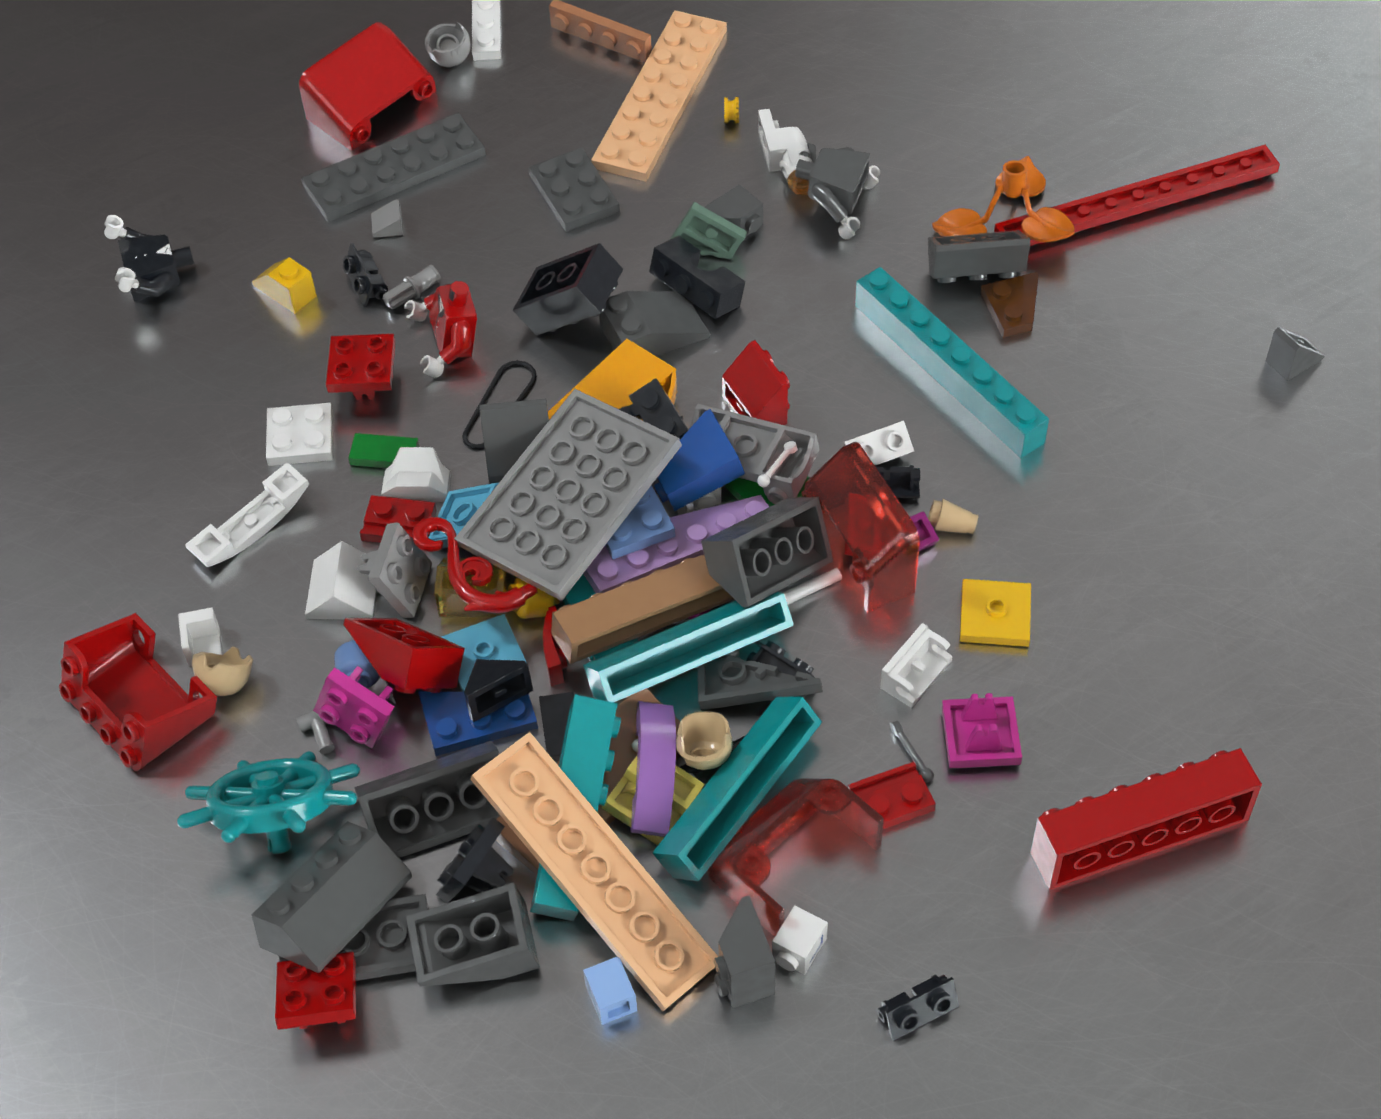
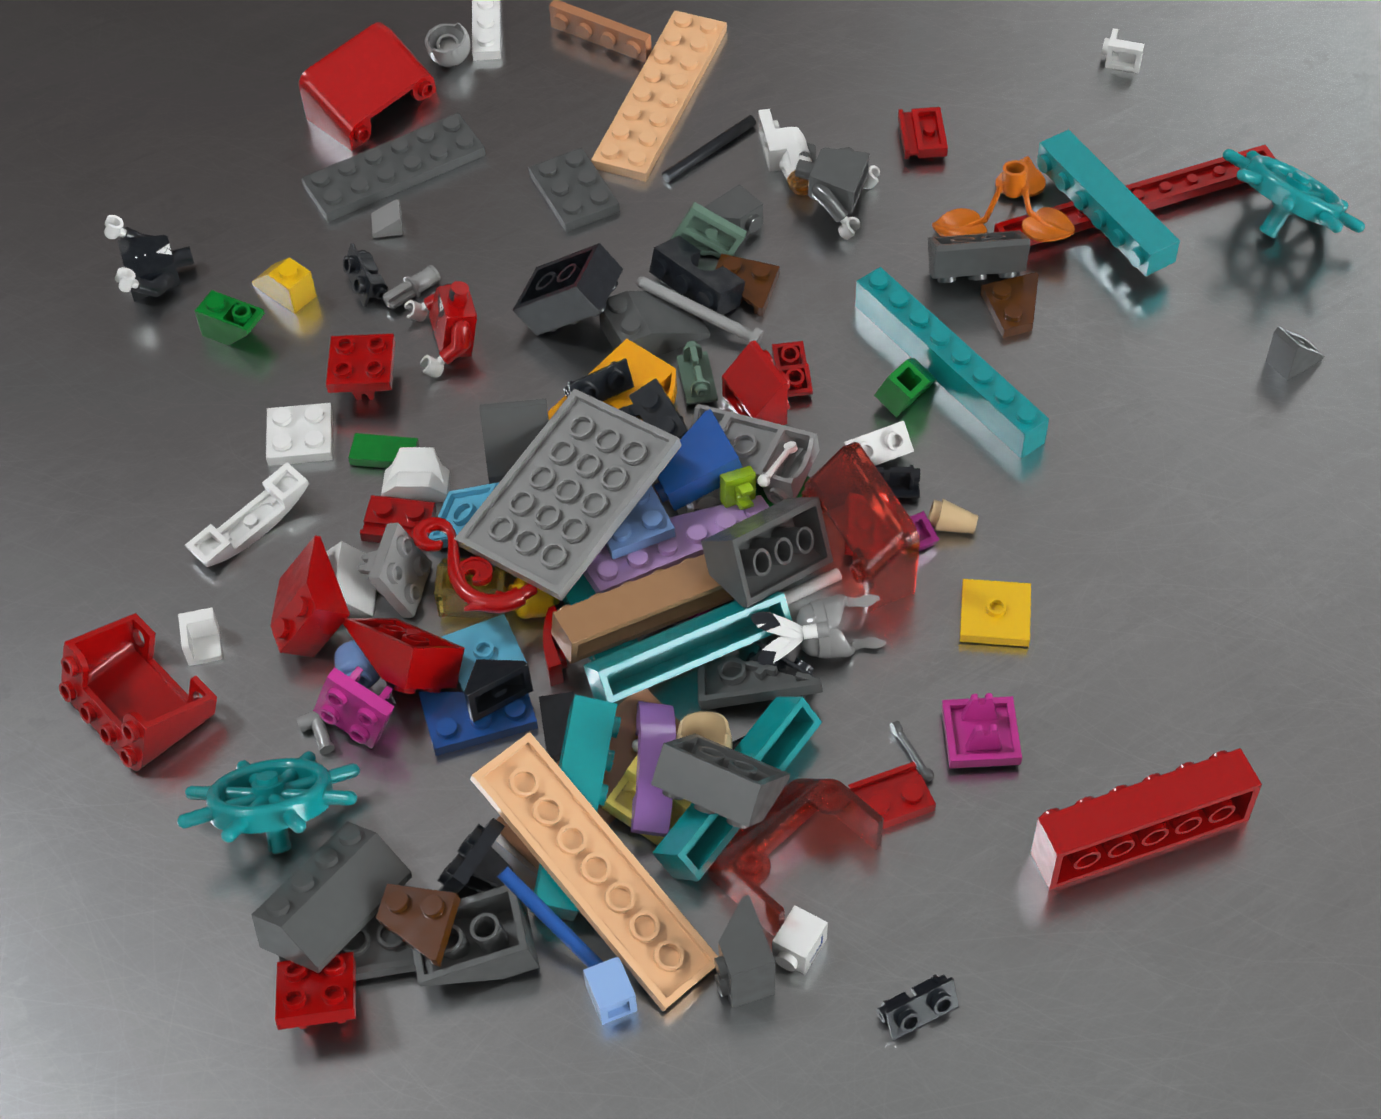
(222, 673): tan hair -> none
(226, 317): none -> green slope
(308, 603): none -> red slope
(419, 918): none -> reddish brown wing
(428, 801): dark grey slope -> none
(487, 393): black piece -> none
(548, 917): none -> blue bar
(604, 382): none -> black hinge
(696, 375): none -> sand green hinge
(700, 311): none -> light grey bar
(709, 148): none -> black bar
(718, 779): none -> dark grey slope
(731, 110): yellow bush -> none
(738, 488): none -> lime tile
(759, 279): none -> reddish brown wing
(791, 360): none -> red slope
(814, 630): none -> light grey hair
(904, 386): none -> green slope
(915, 666): white hinge -> none
(923, 132): none -> red plate
(1107, 203): none -> teal brick
(1122, 54): none -> white bracket
(1291, 194): none -> teal piece

